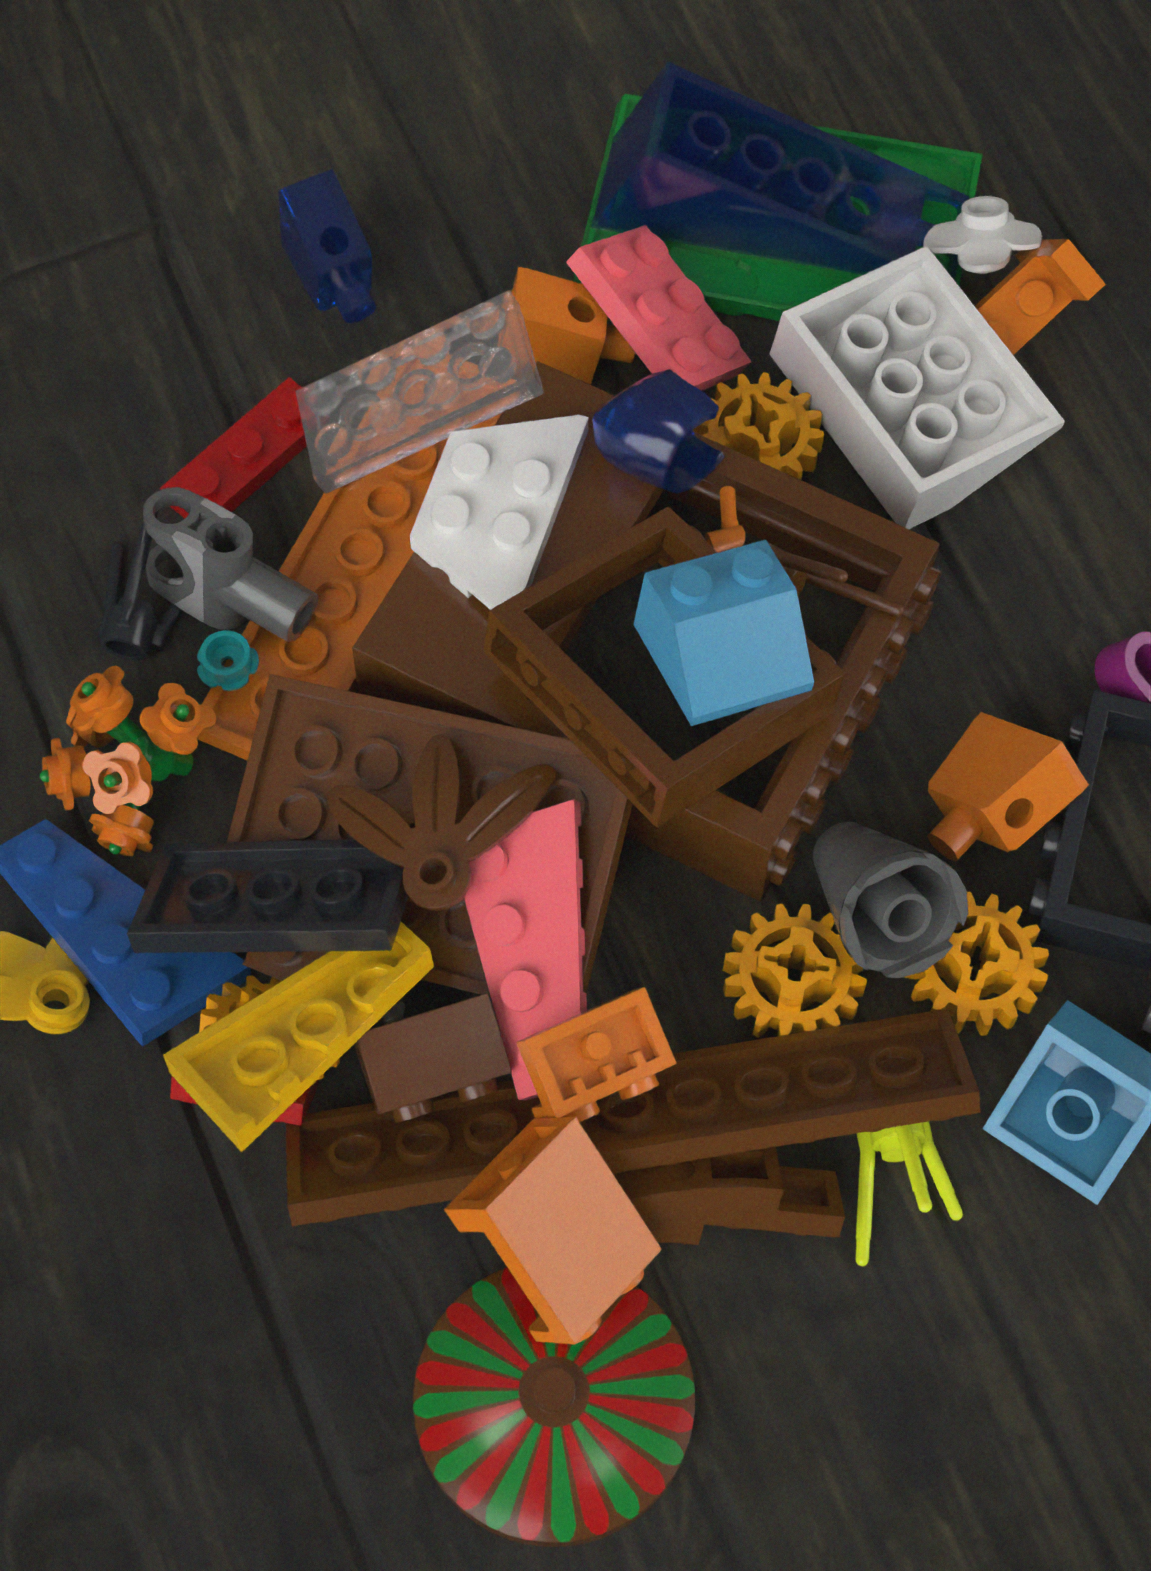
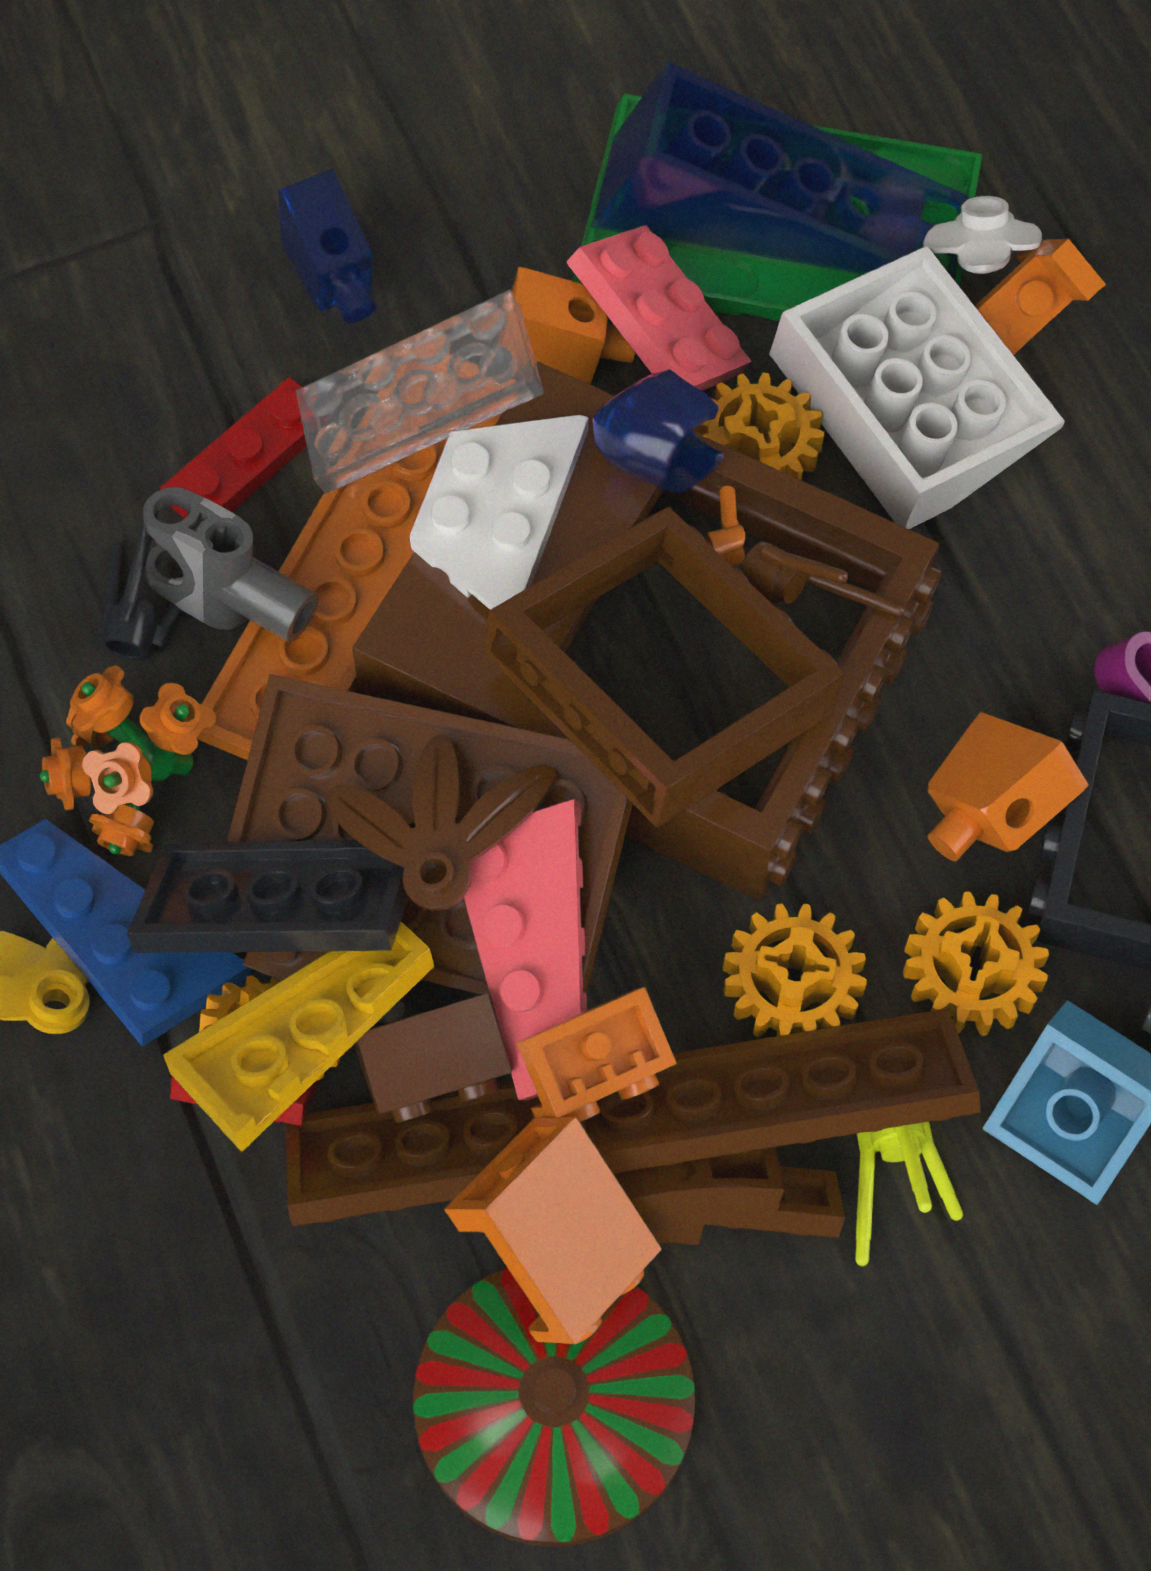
(224, 646): teal plate -> none
(725, 632): dark azure slope -> none
(888, 899): dark grey cone -> none

